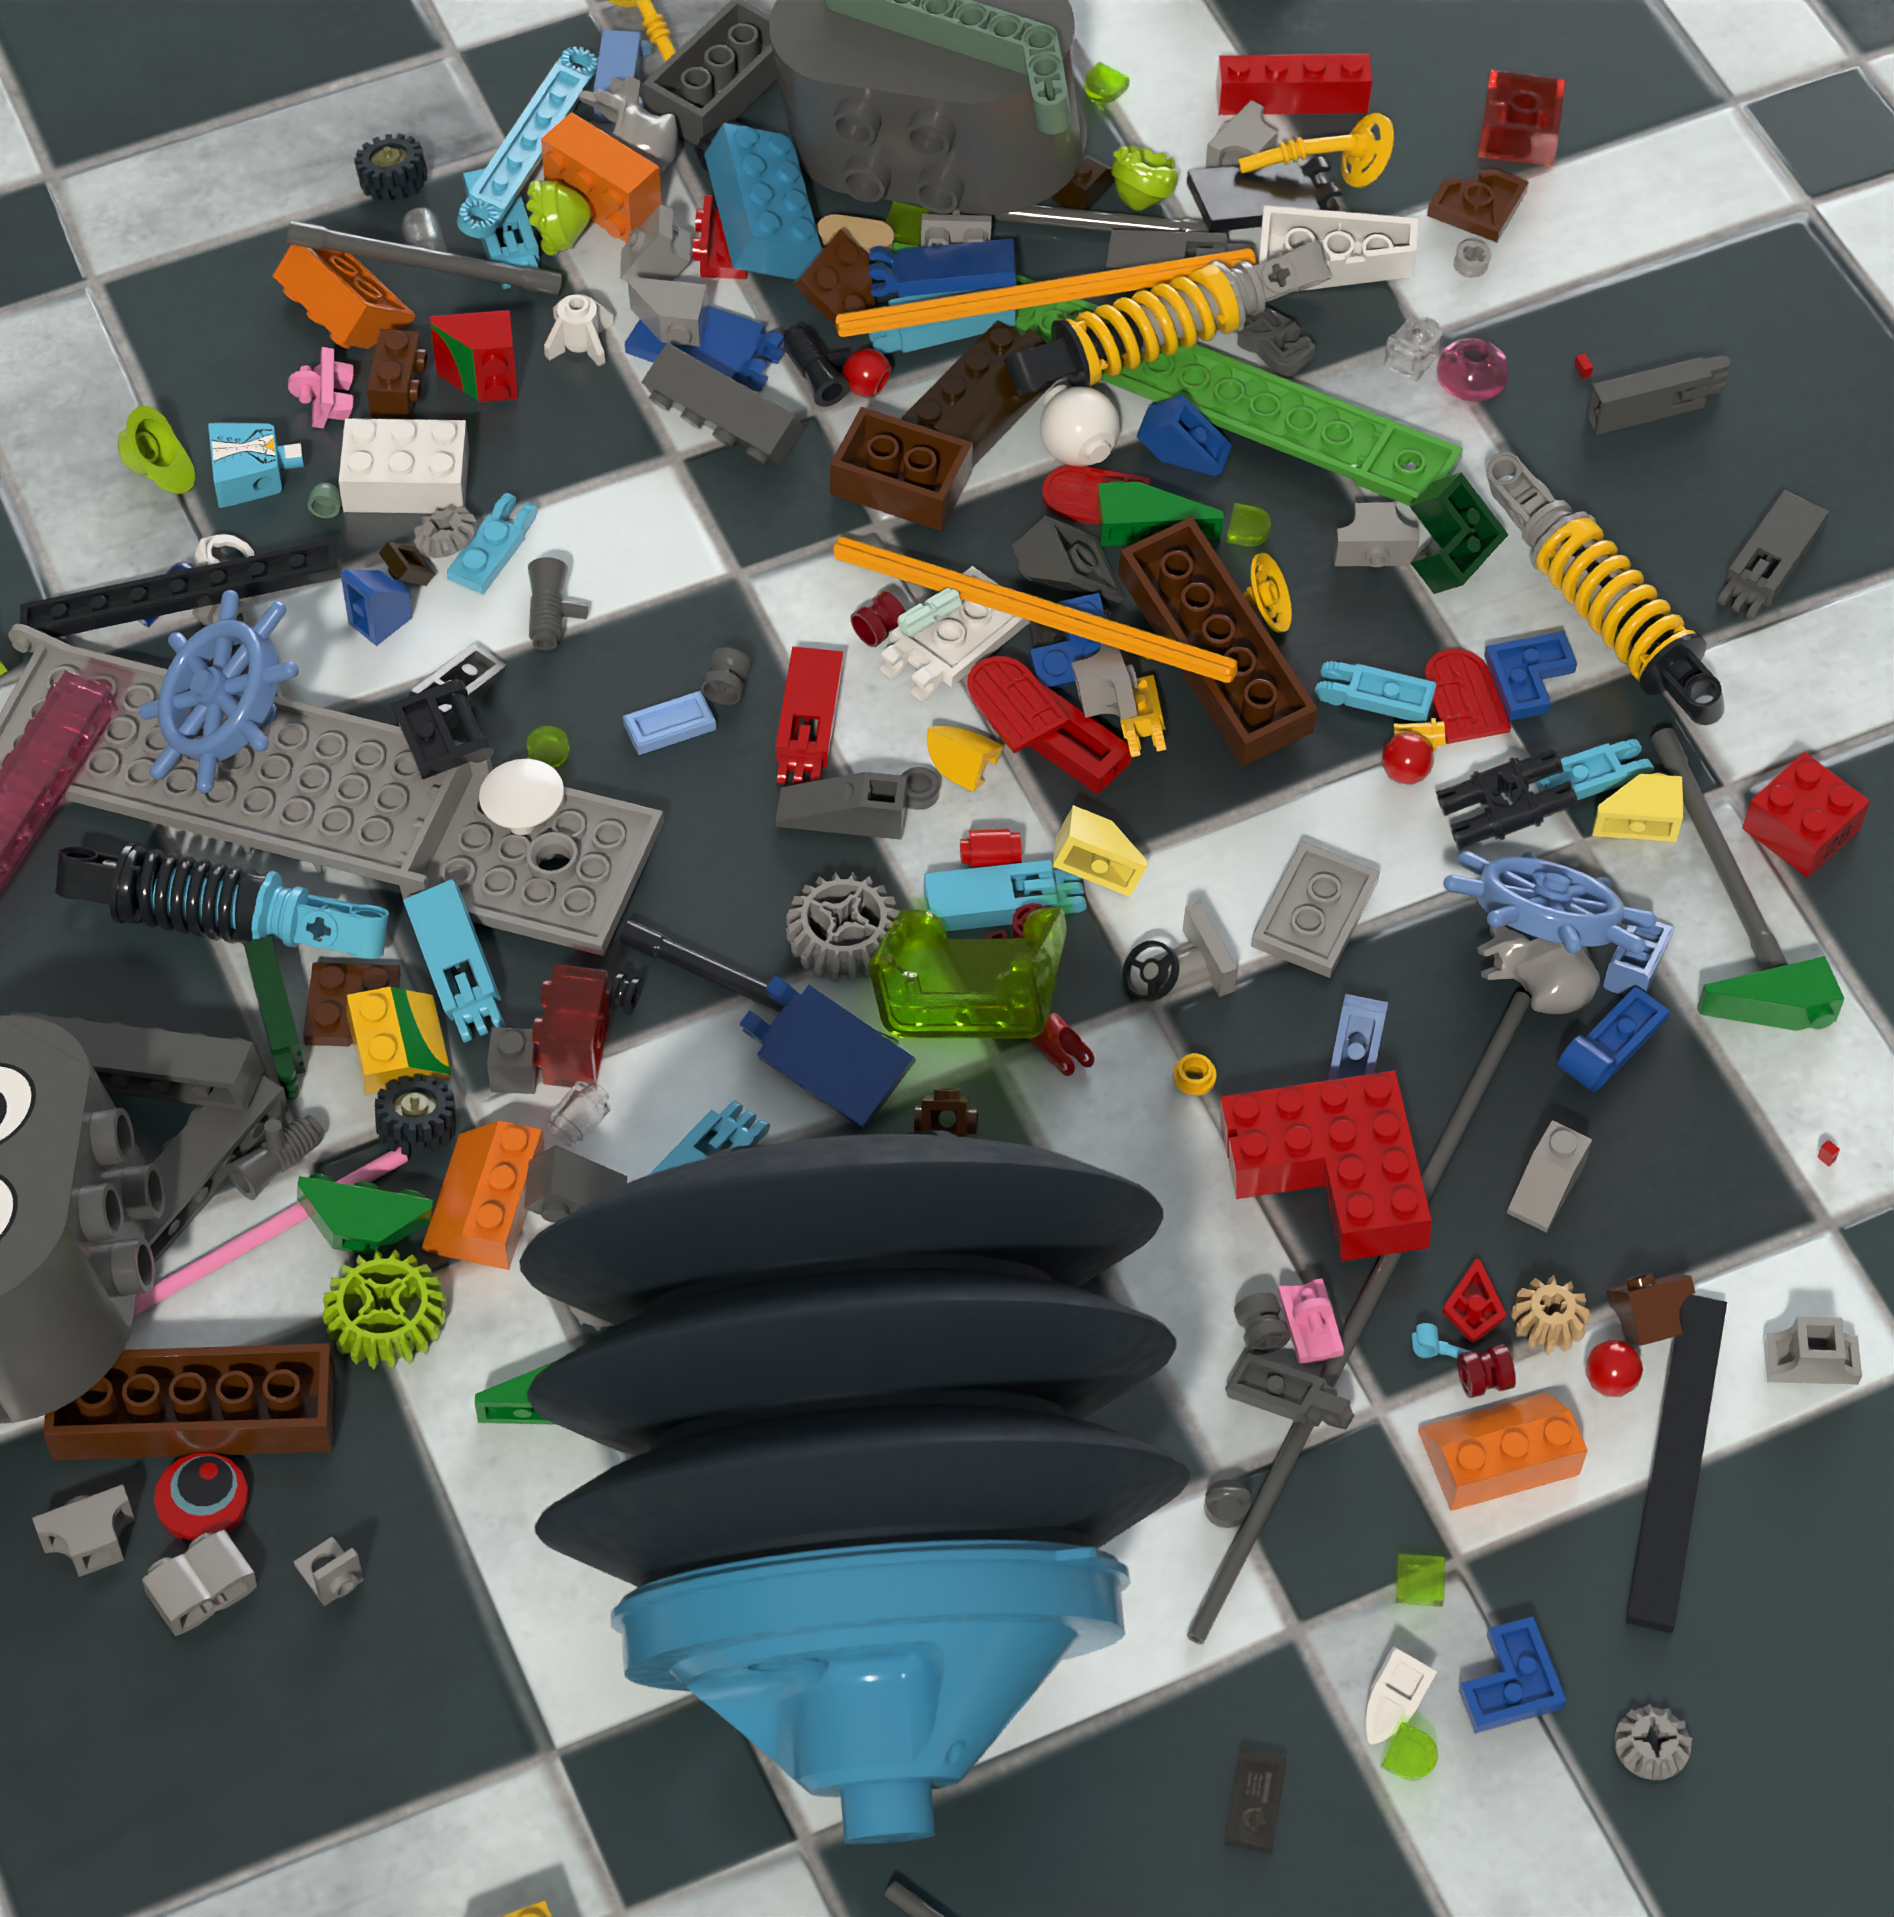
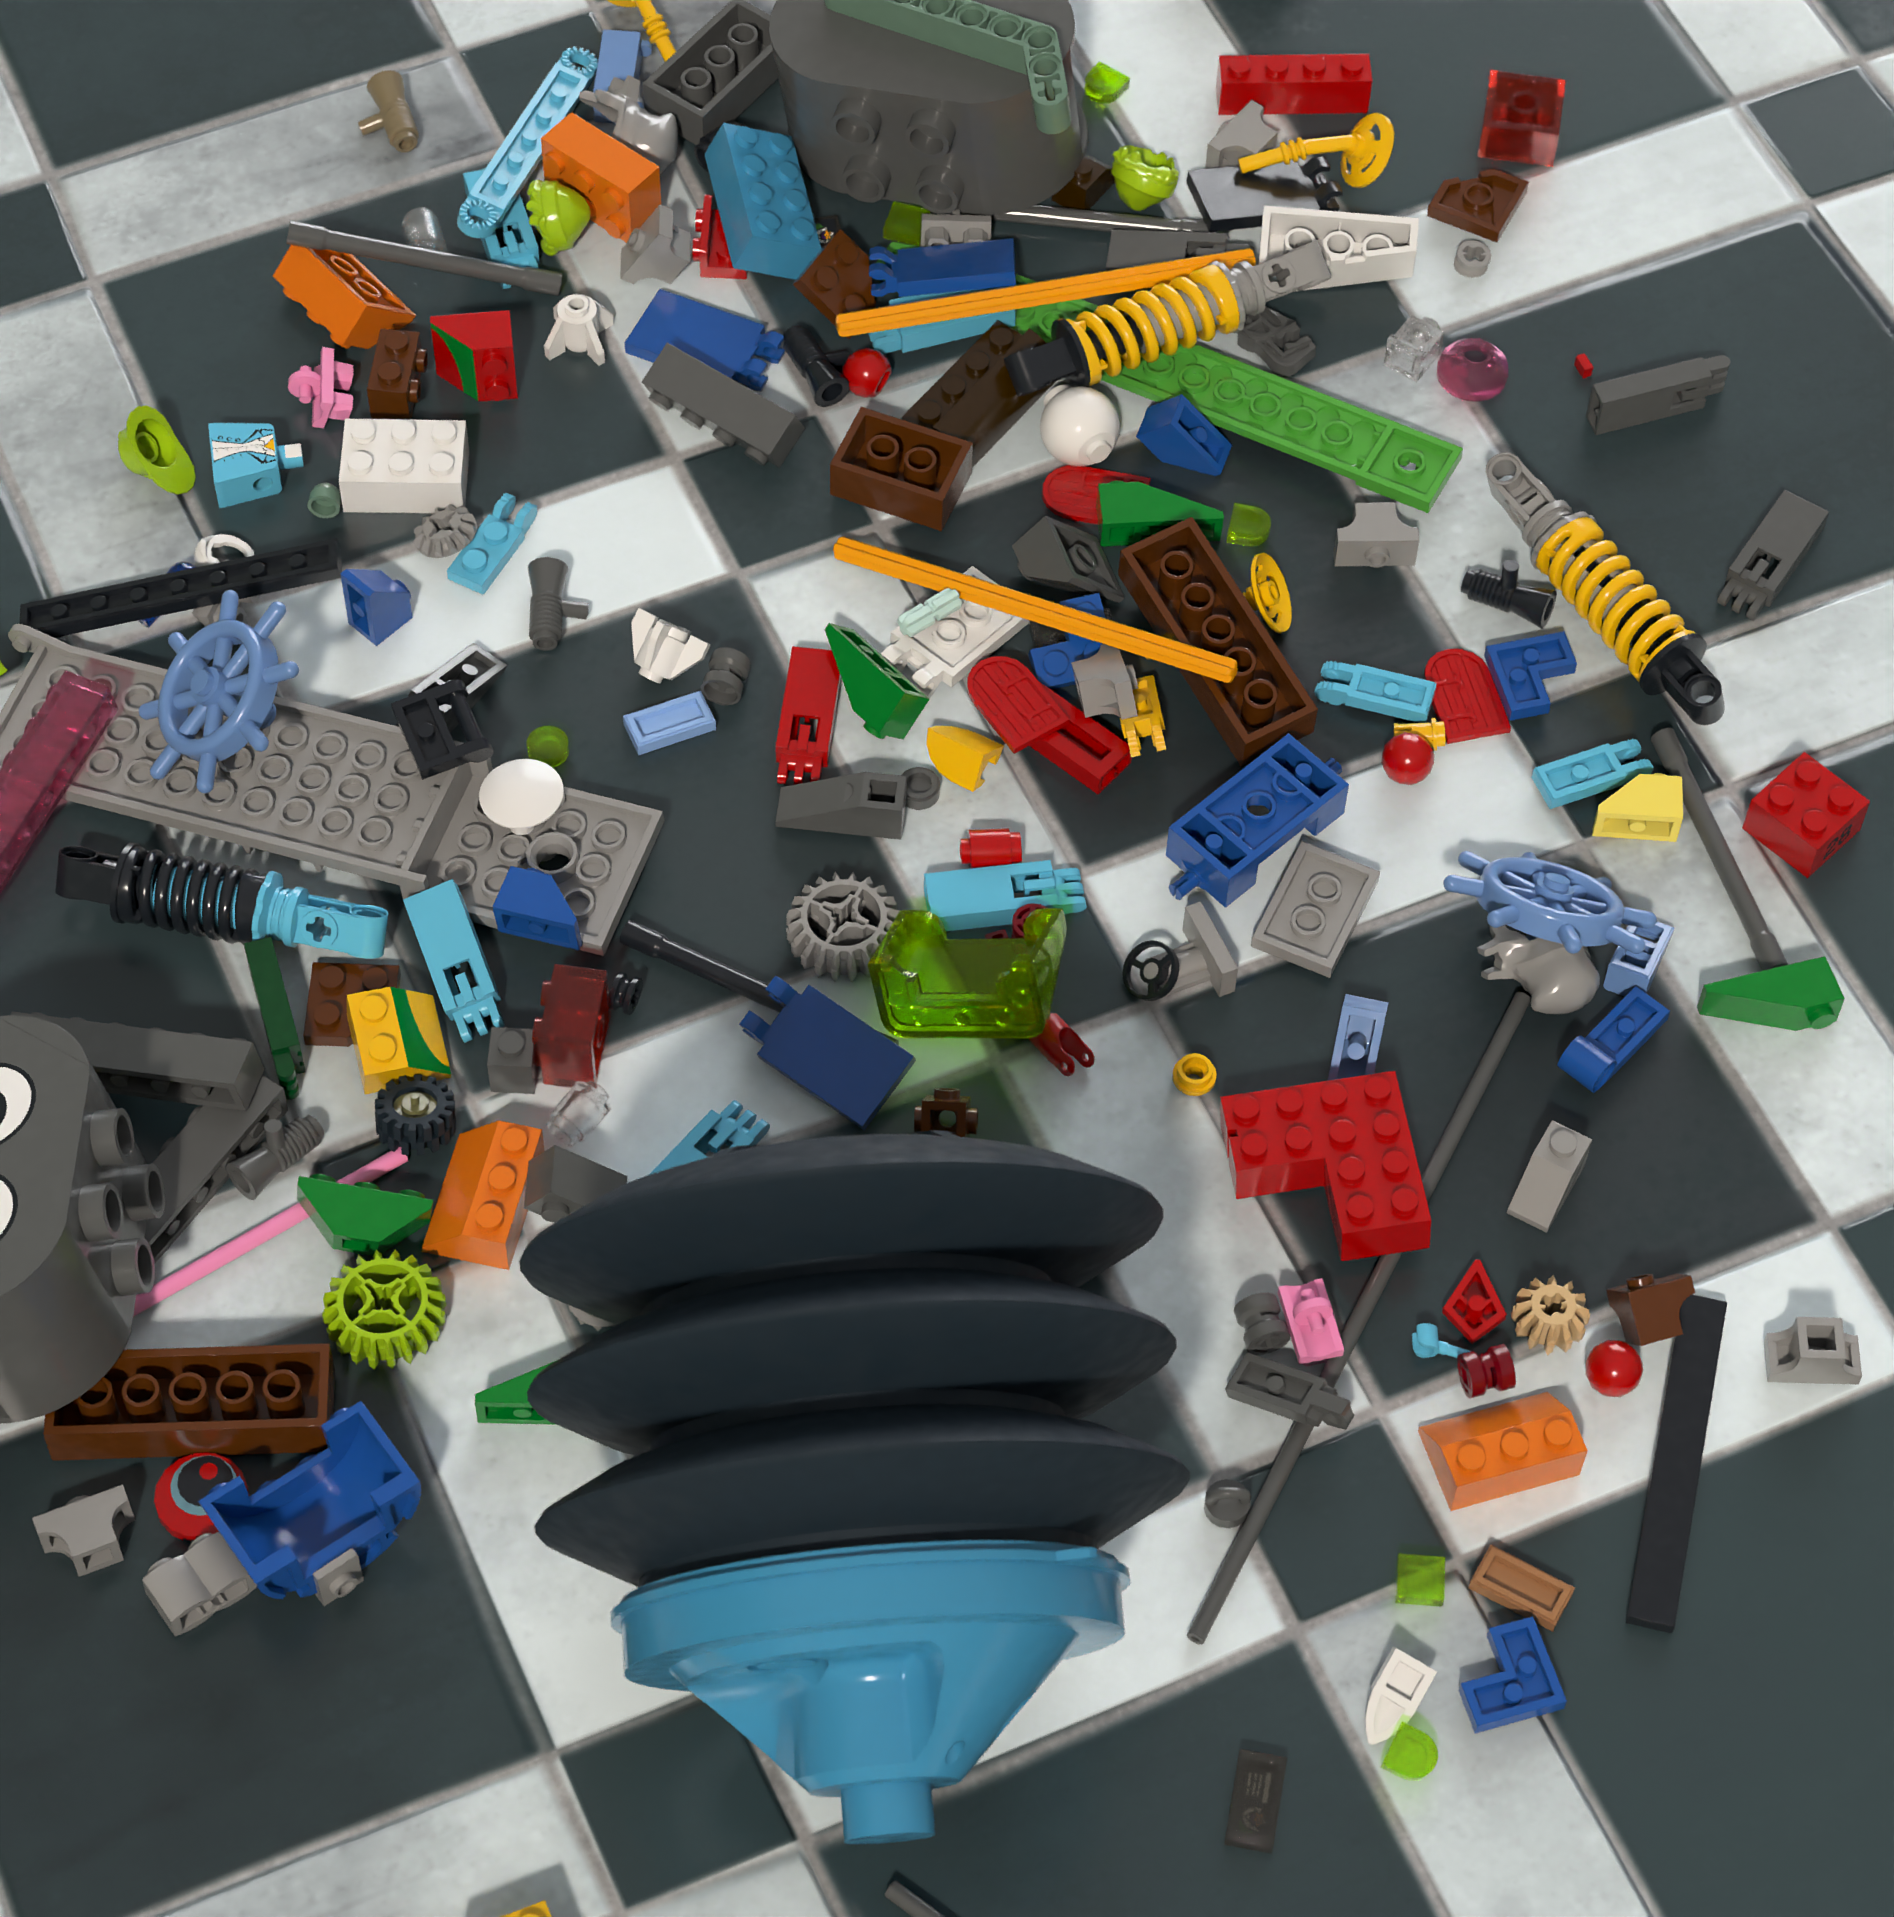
(319, 1509): none -> blue cylinder
(391, 167): black wheel -> none
(394, 114): none -> dark tan piece
(406, 564): dark brown plate -> none
(535, 909): none -> blue slope
(663, 648): none -> white brick
(670, 309): light grey slope -> none
(864, 232): tan tile -> none
(874, 686): none -> green slope
(878, 619): dark red wheel -> none
(1098, 852): light yellow slope -> none
(1224, 843): none -> blue brick
(1461, 532): dark green brick -> none
(1499, 815): black pin -> none
(1508, 595): none -> black piece
(1521, 1587): none -> medium nougat tile
(1639, 1756): light grey gear -> none
(1828, 1153): red piece -> none

